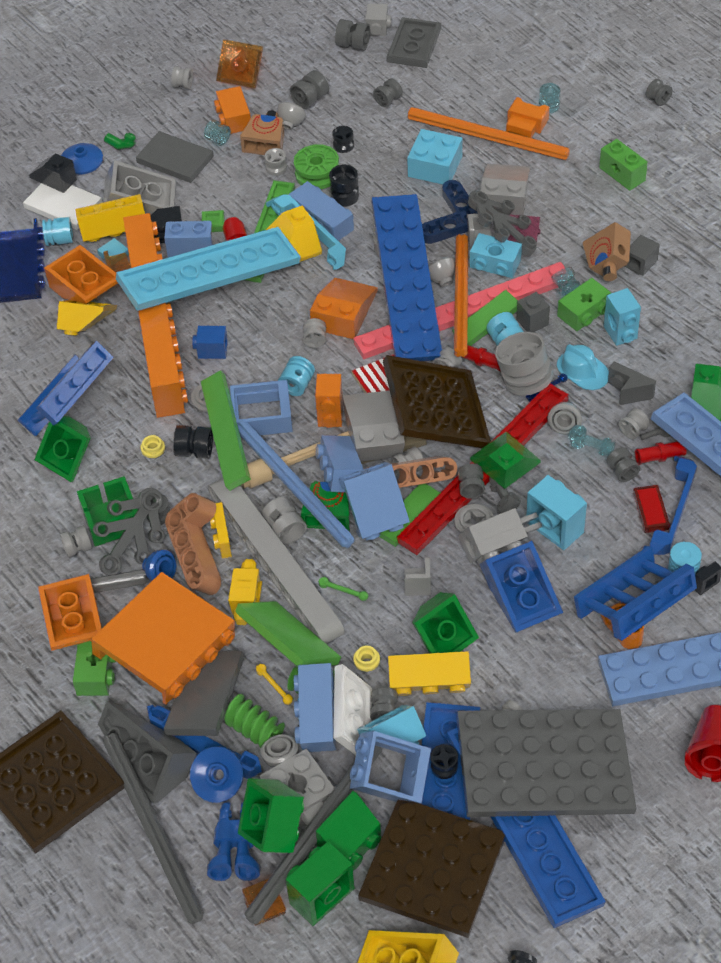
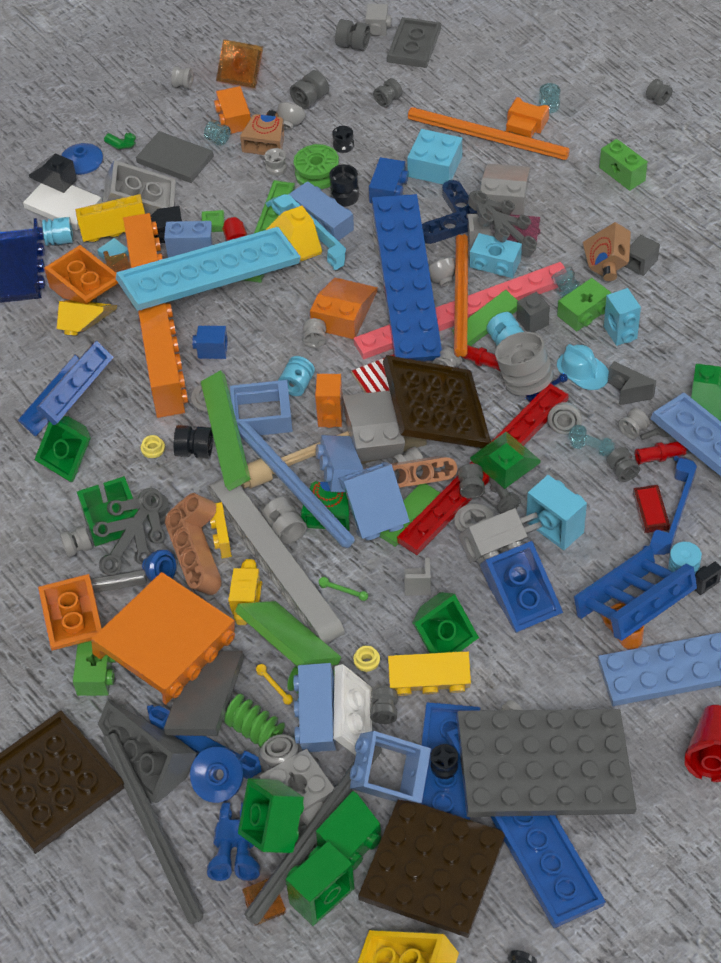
(388, 178): none -> blue brick
(398, 723): medium azure slope -> none

